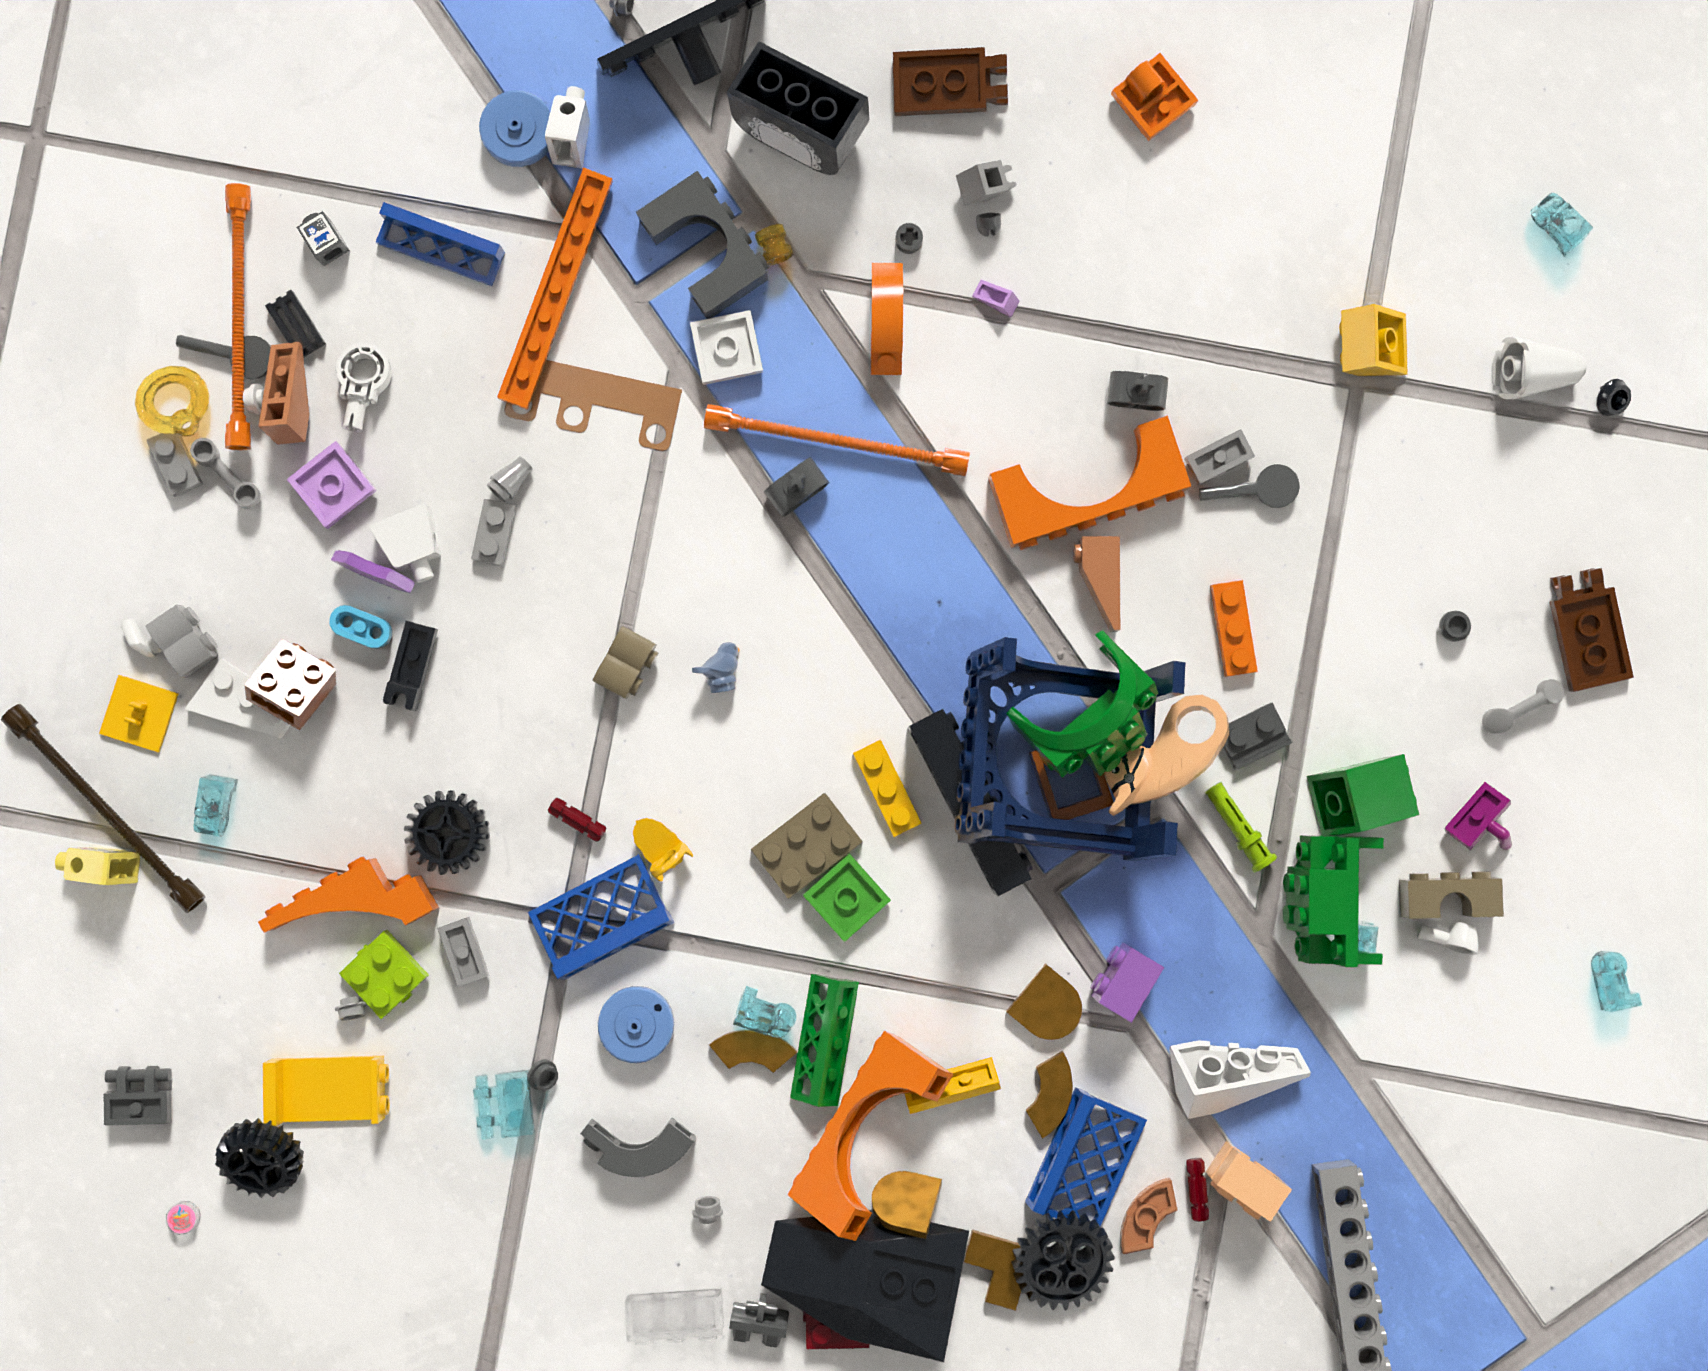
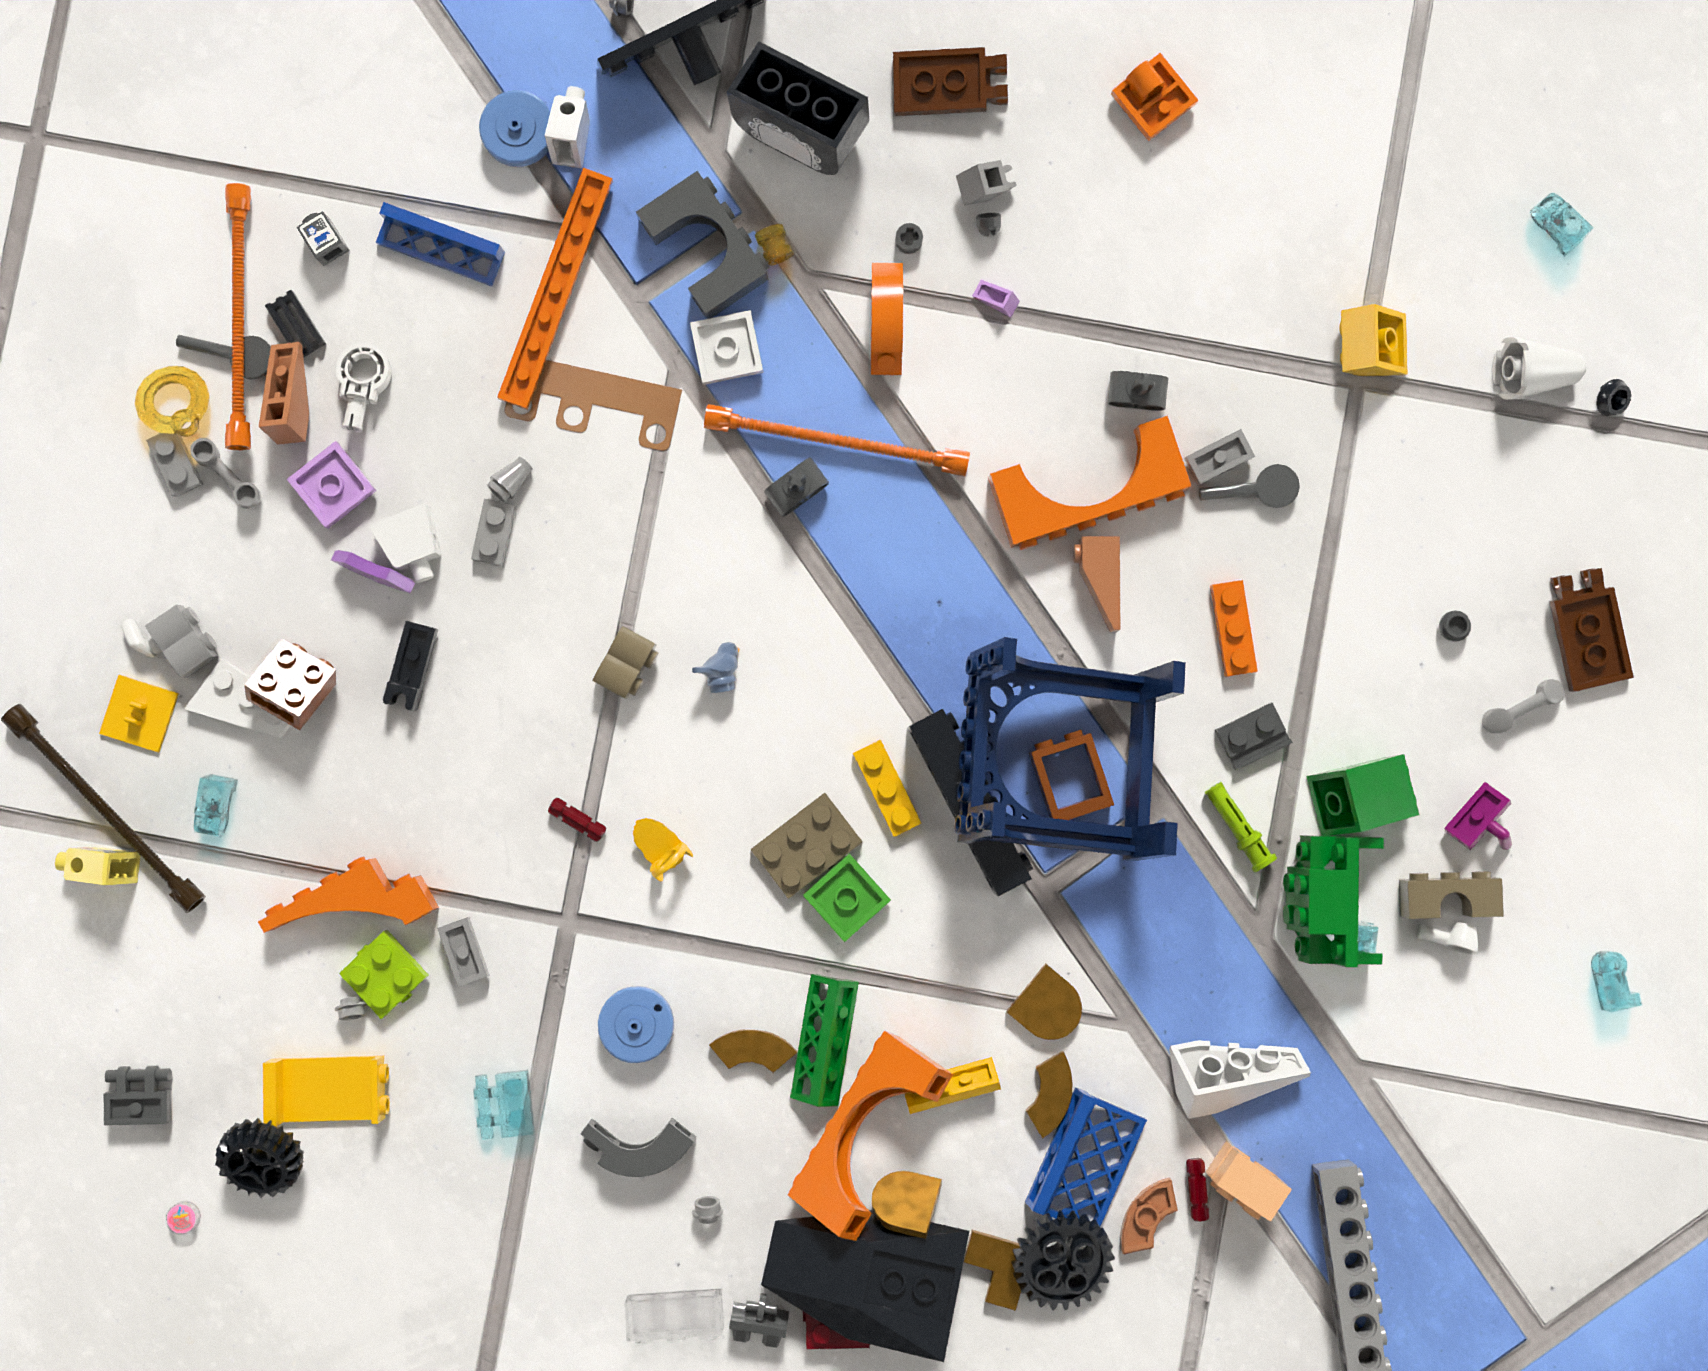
(253, 398): white plate -> none
(361, 628): medium azure plate -> none
(419, 829): black gear -> none
(542, 1075): dark grey plate -> none
(612, 942): blue fence -> none
(764, 1016): clear light blue leg -> none
(1104, 729): green piece -> none
(1125, 981): medium lavender brick -> none
(1170, 761): light nougat animal -> none

